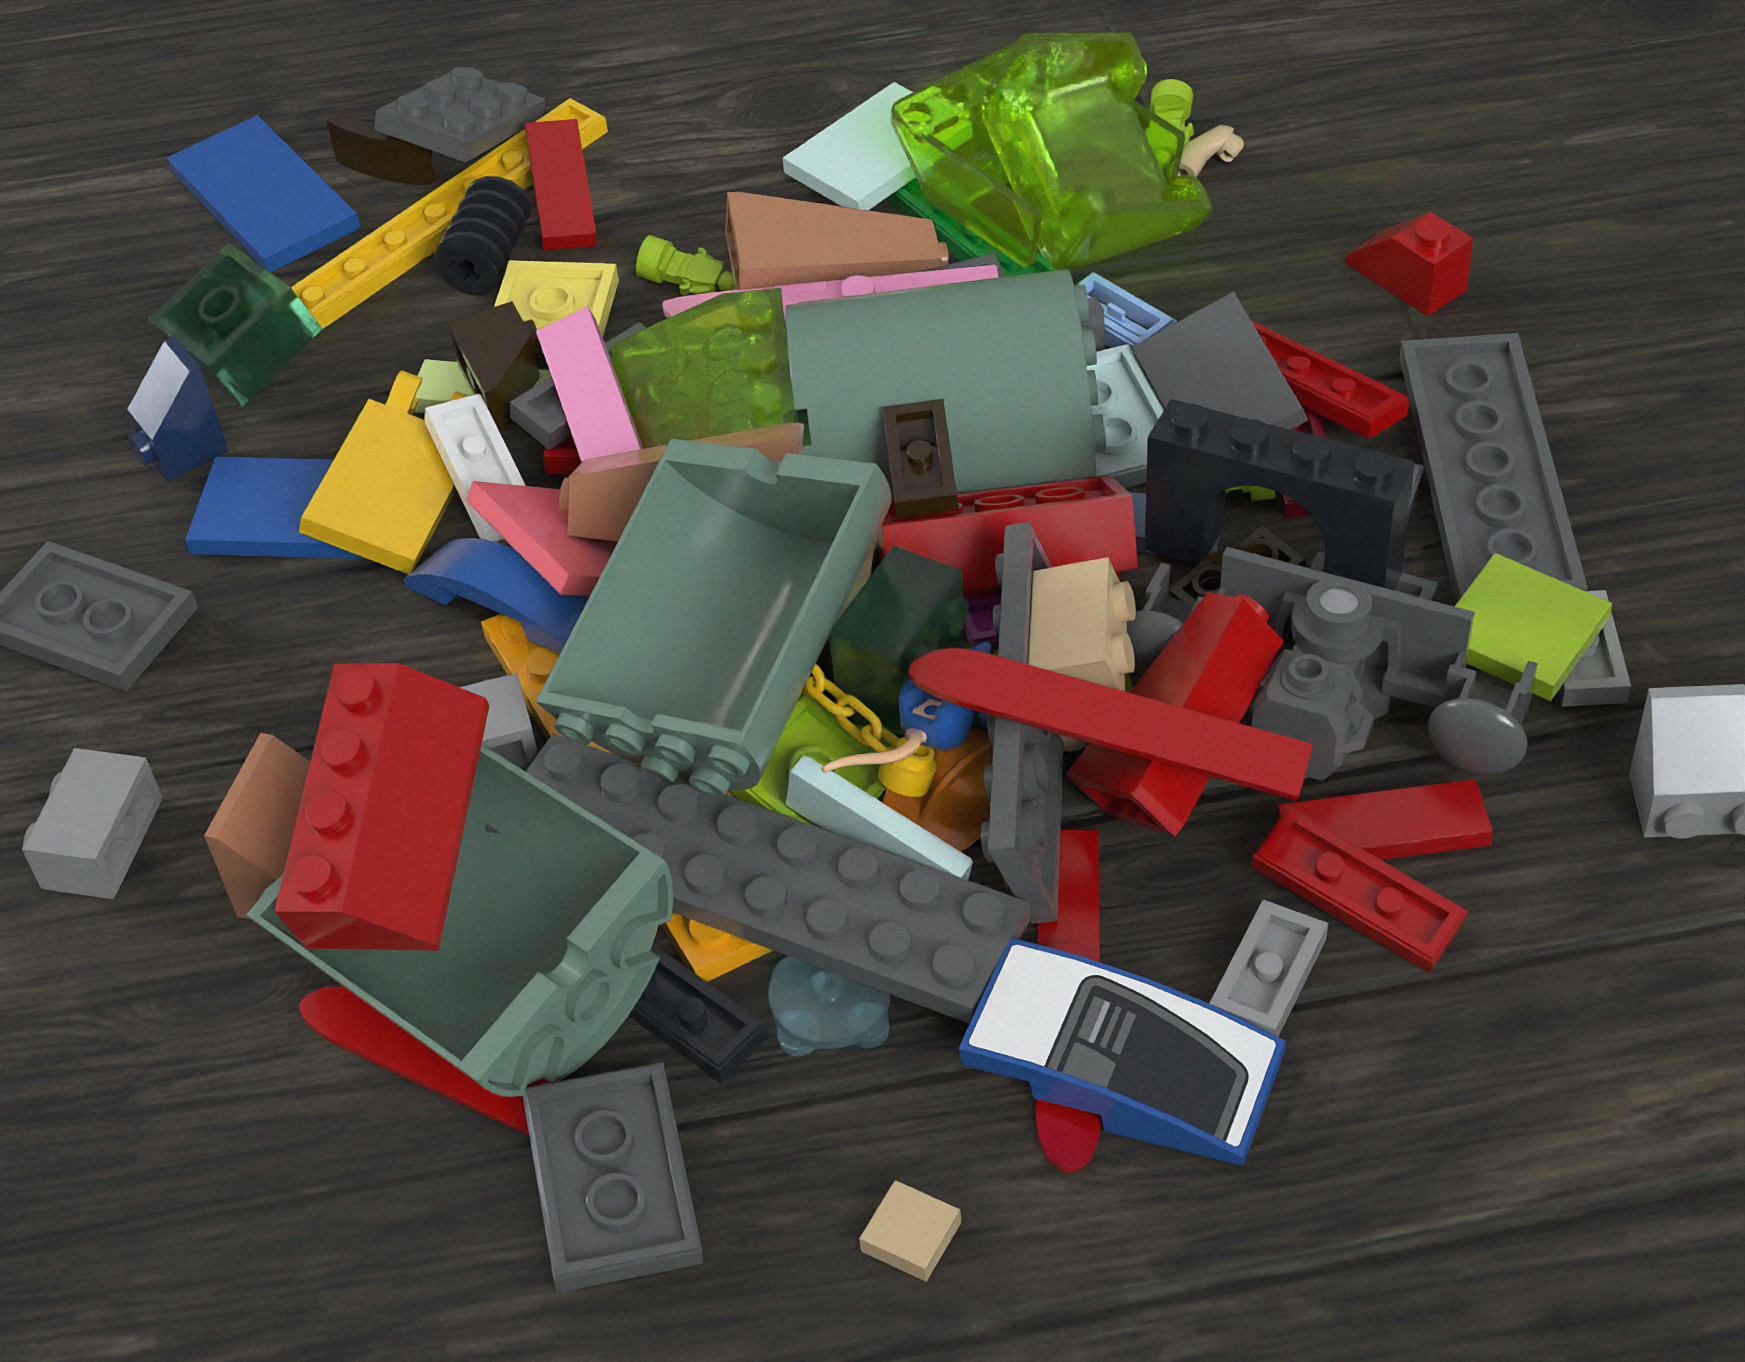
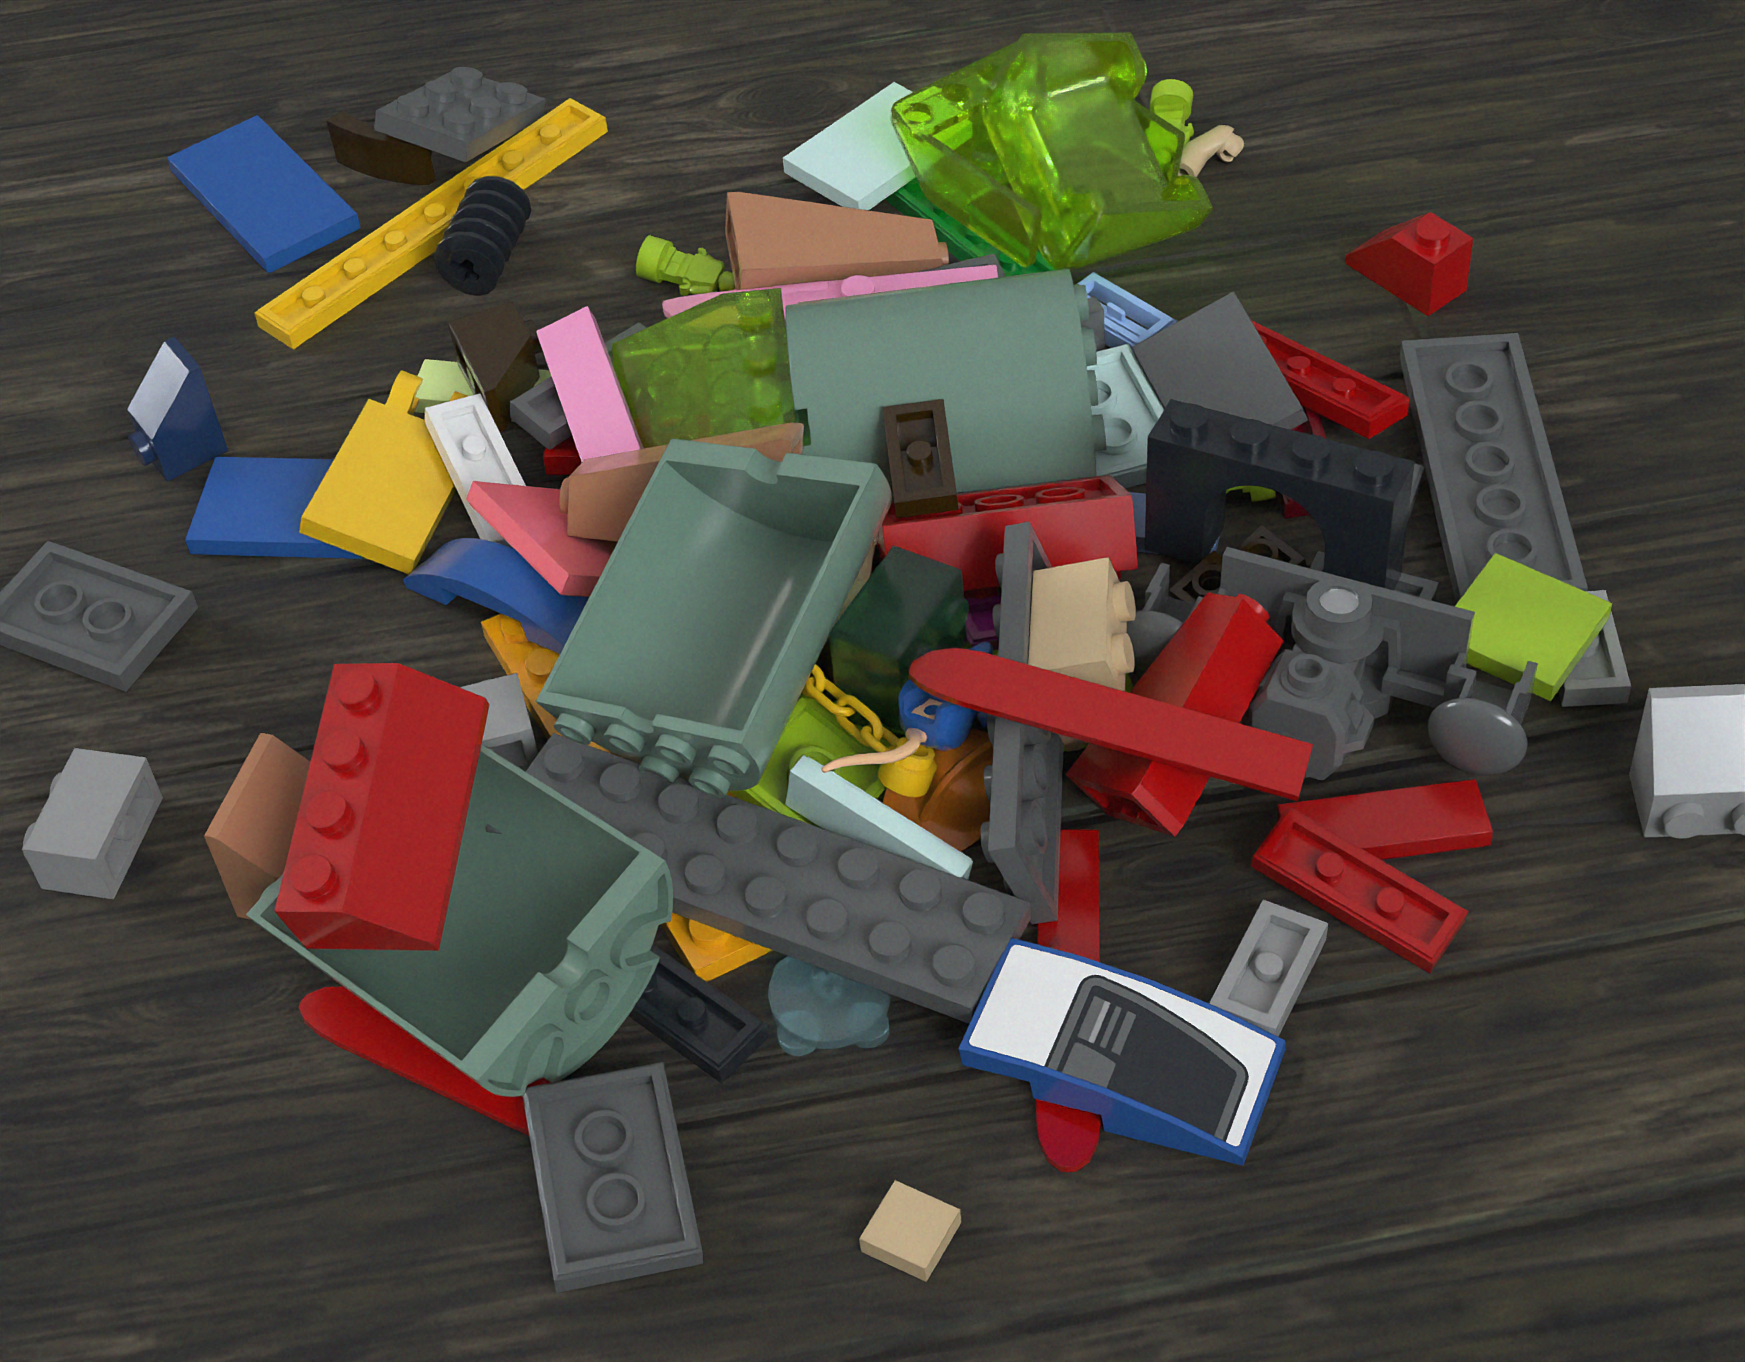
(237, 323): clear green brick -> none
(558, 289): light yellow plate -> none
(560, 184): red tile -> none

